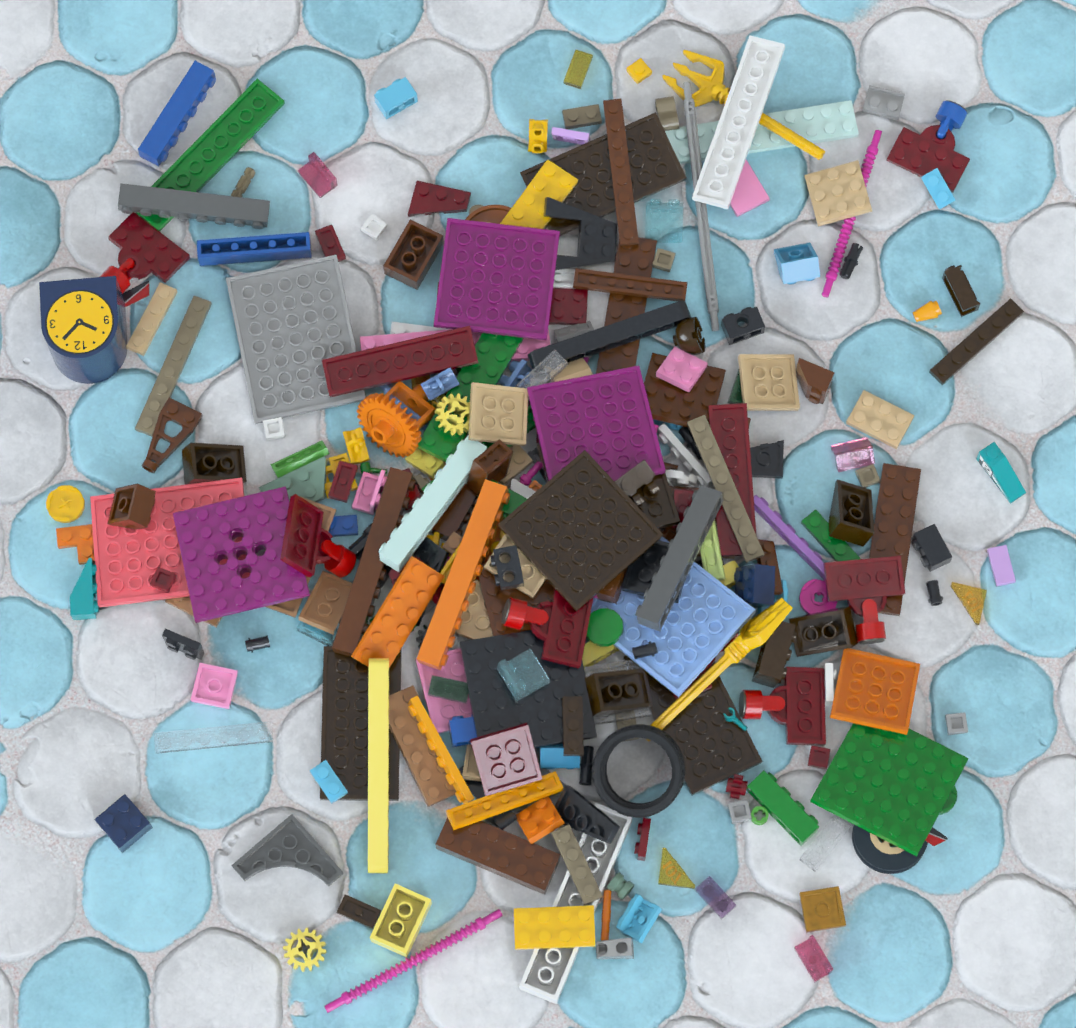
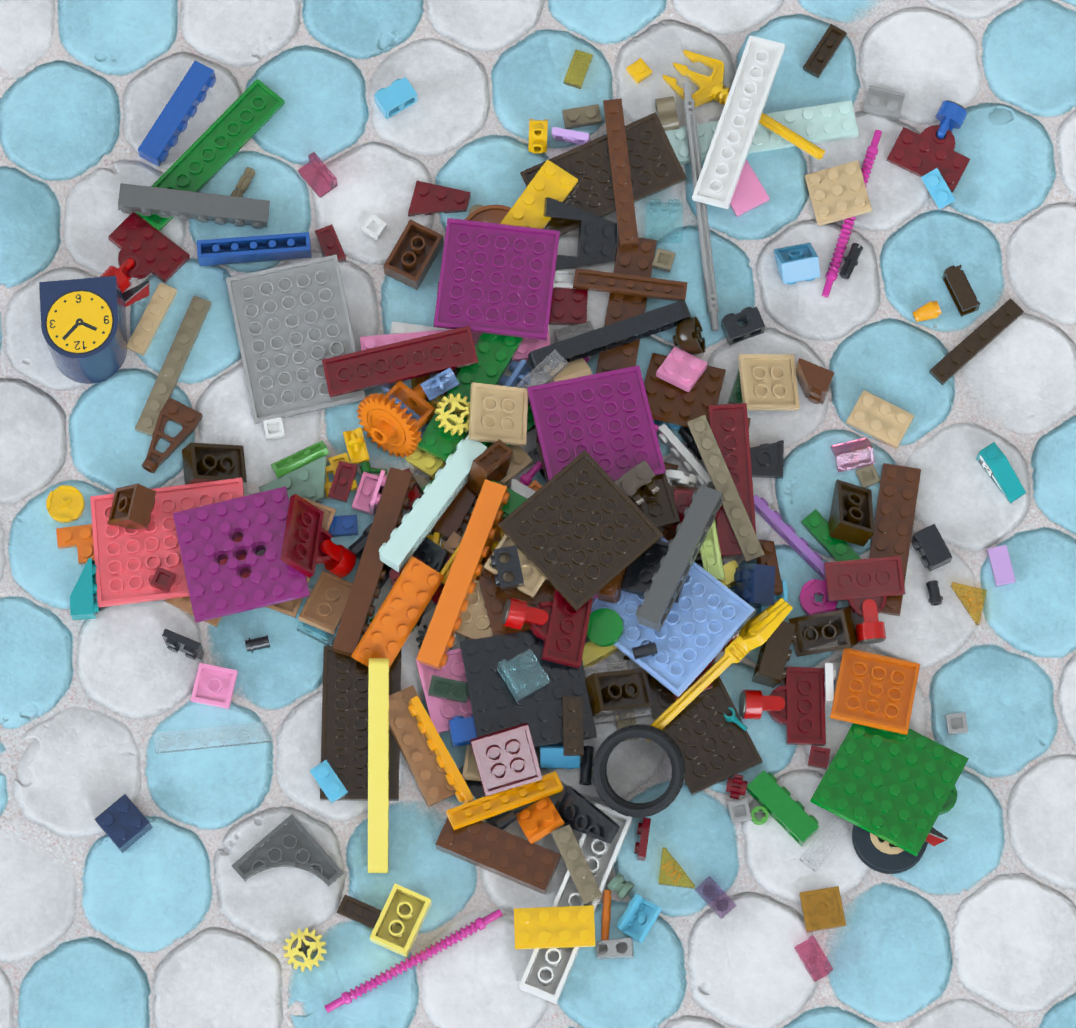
(824, 51): none -> dark brown plate

